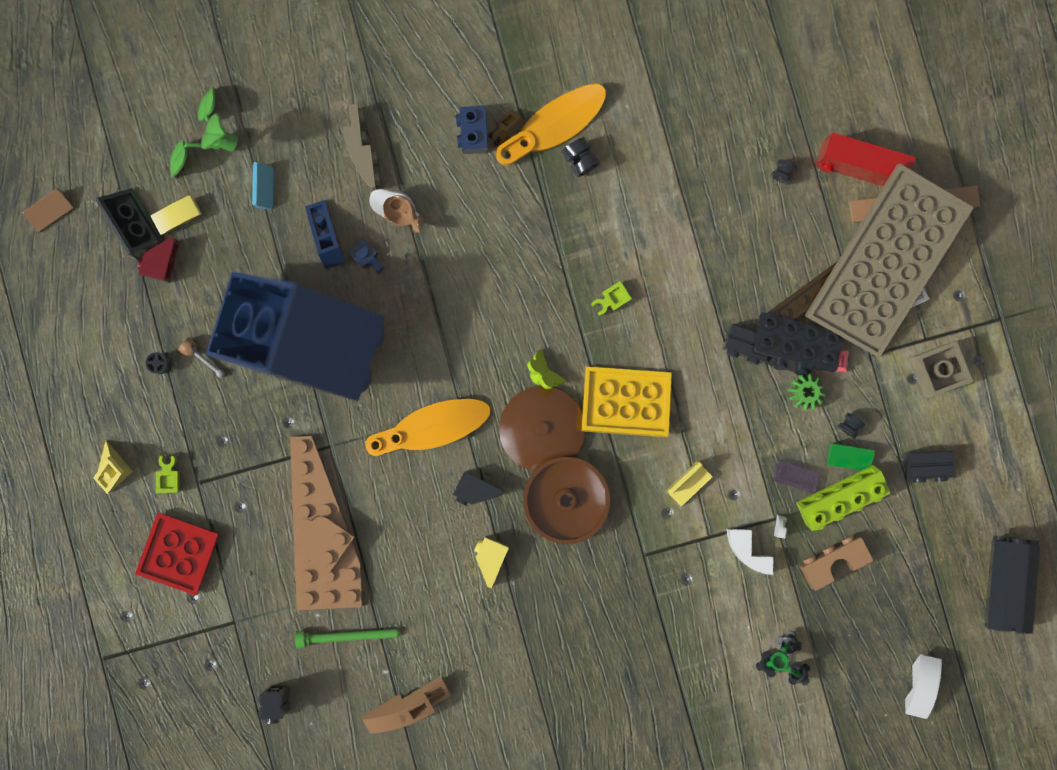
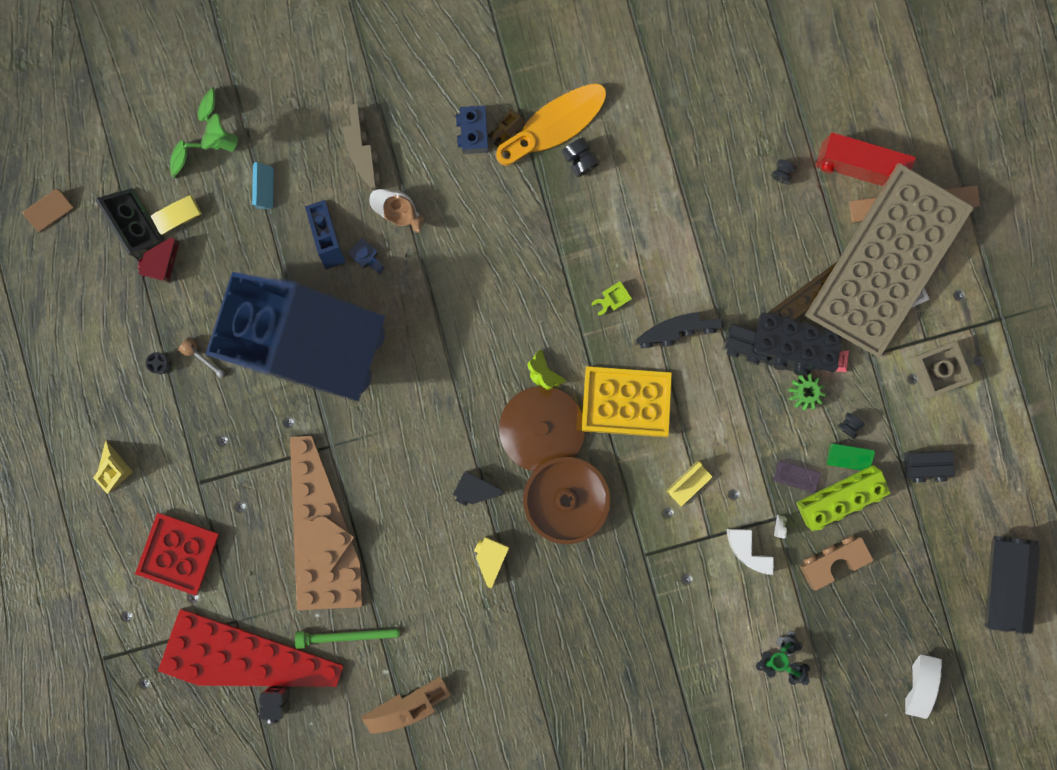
(167, 480): lime plate -> none
(224, 655): none -> red wing
(432, 426): light orange plant -> none
(668, 330): none -> black slope

